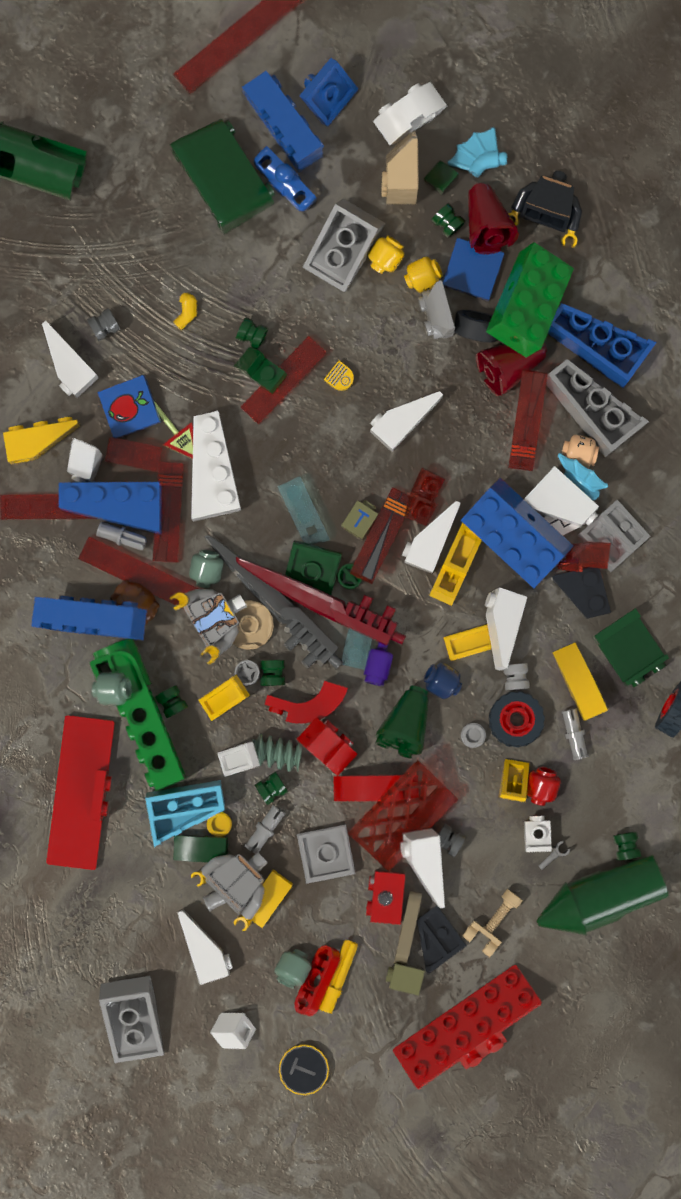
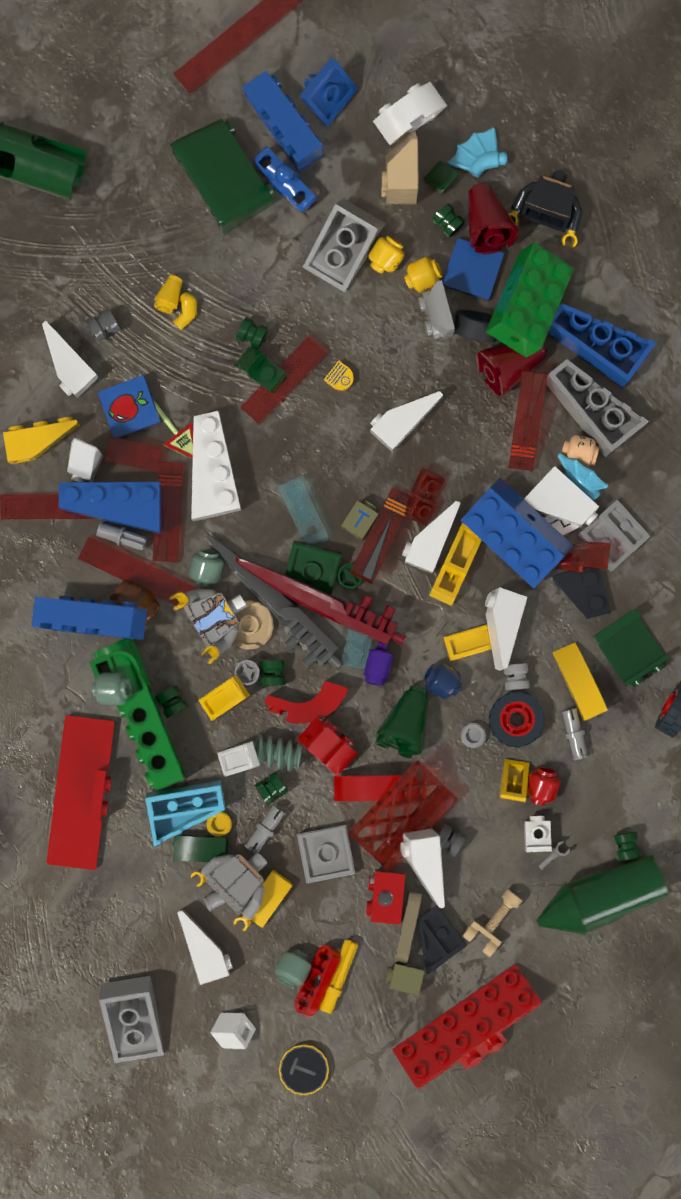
(169, 294): none -> yellow cone

